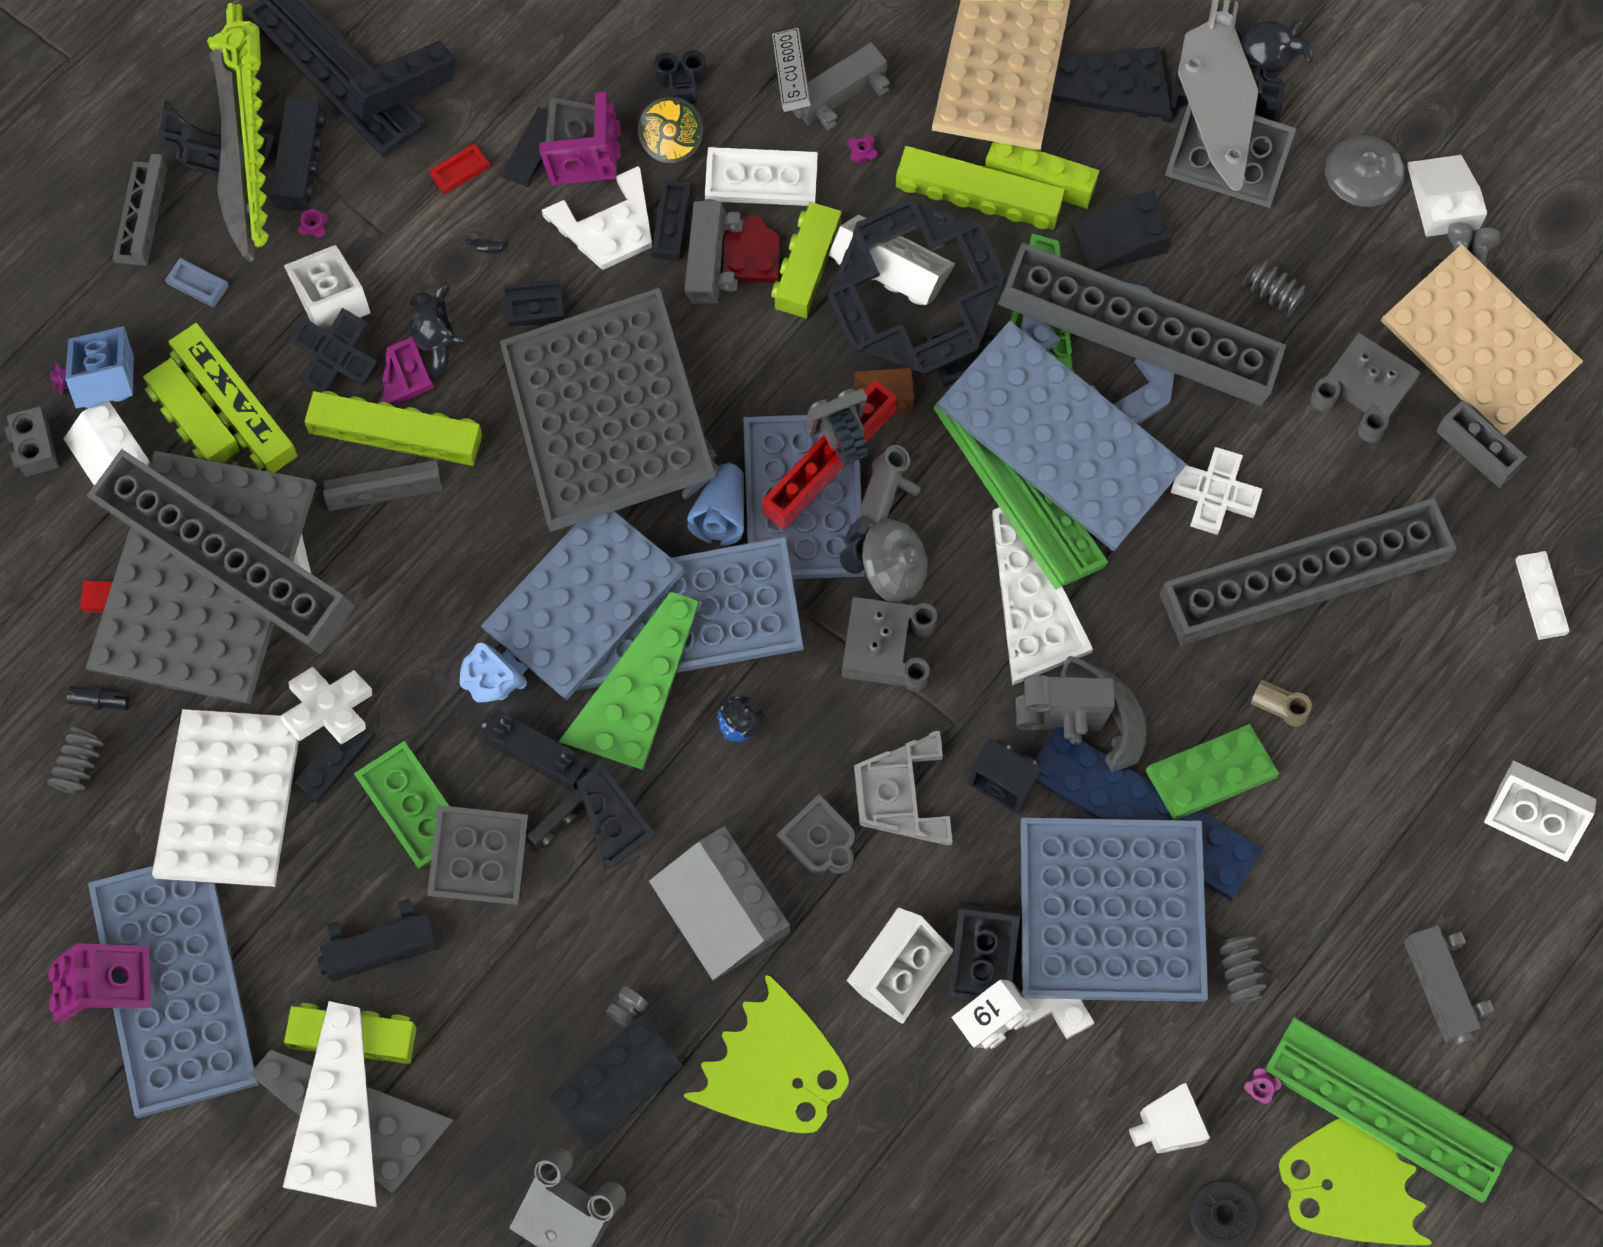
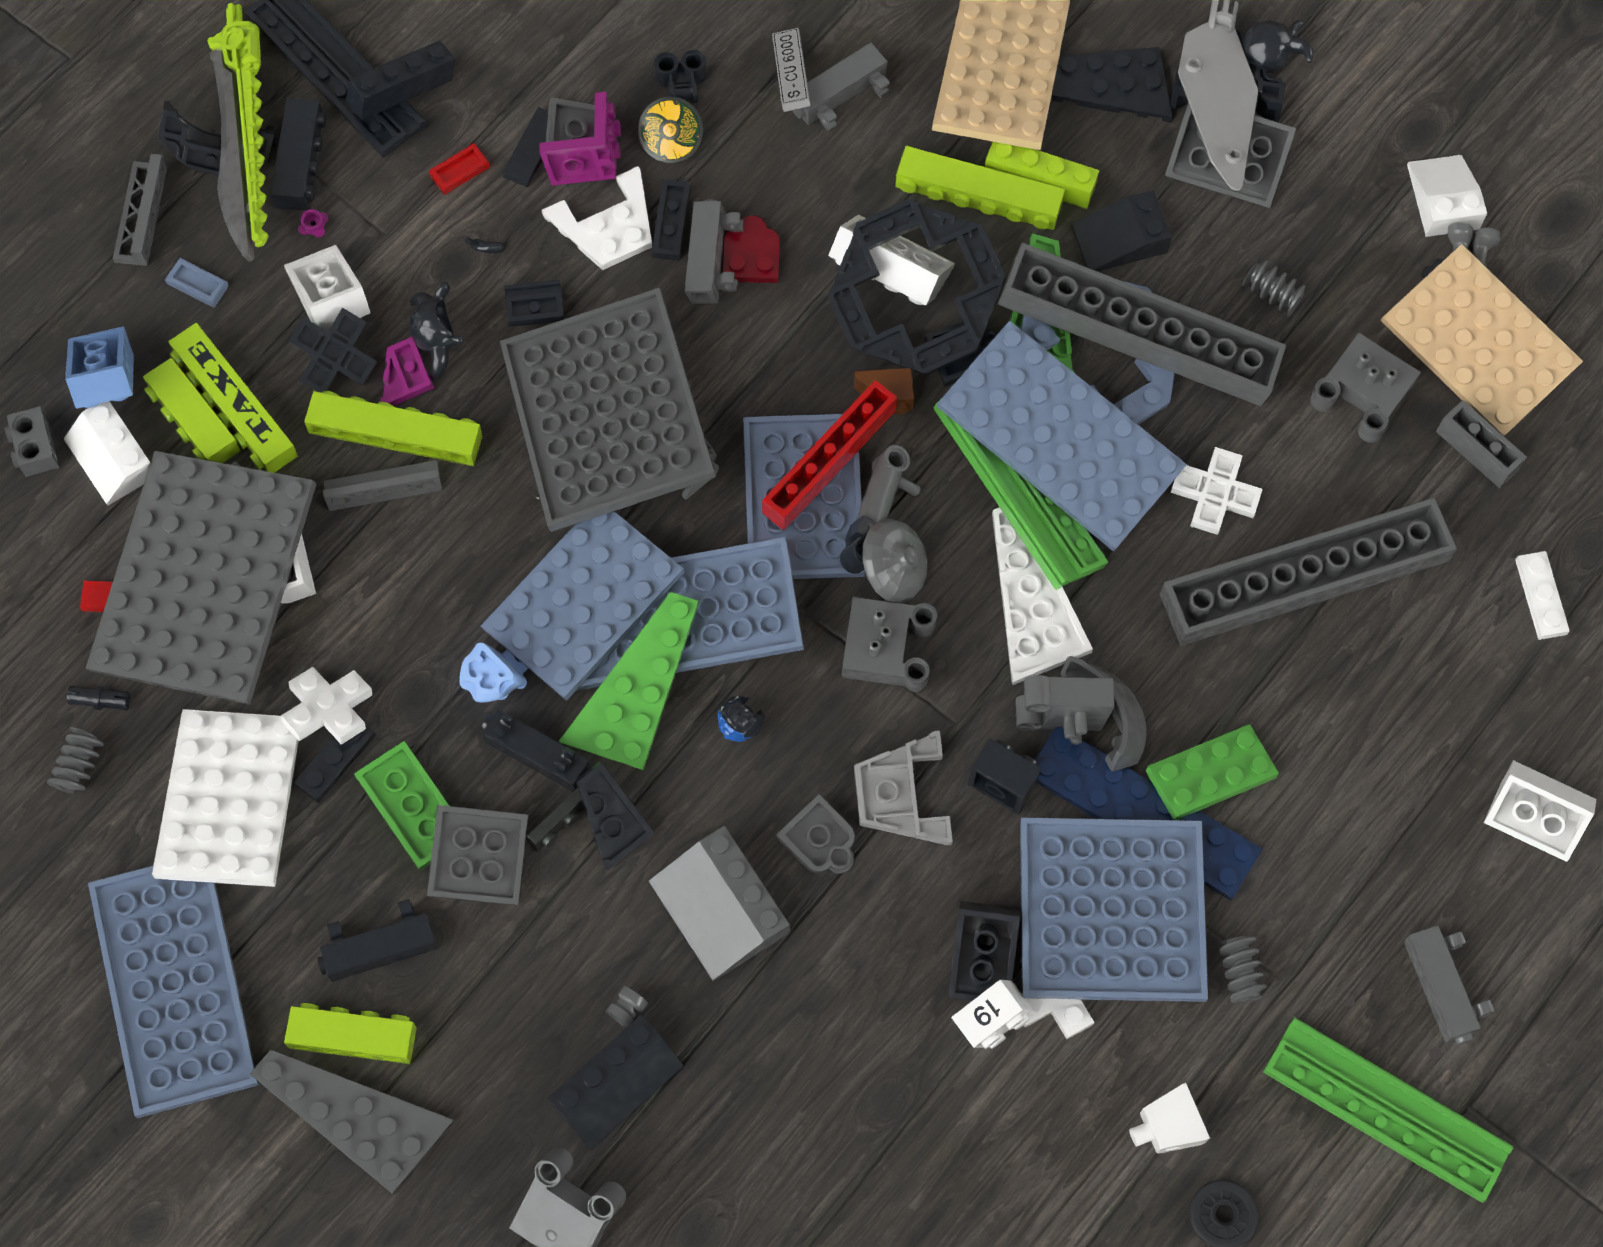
(58, 378): magenta plate -> none
(84, 979): magenta bracket -> none
(221, 551): dark grey brick -> none
(333, 1132): white wing -> none
(720, 507): medium blue cone -> none
(761, 176): white plate -> none
(765, 1060): lime piece -> none
(807, 260): lime brick -> none
(840, 424): plate -> none
(862, 156): magenta plate -> none
(900, 964): white slope -> none
(1265, 1094): magenta plate -> none
(1278, 702): dark tan piece -> none
(1364, 170): dark grey hat -> none
(1367, 1188): lime piece -> none

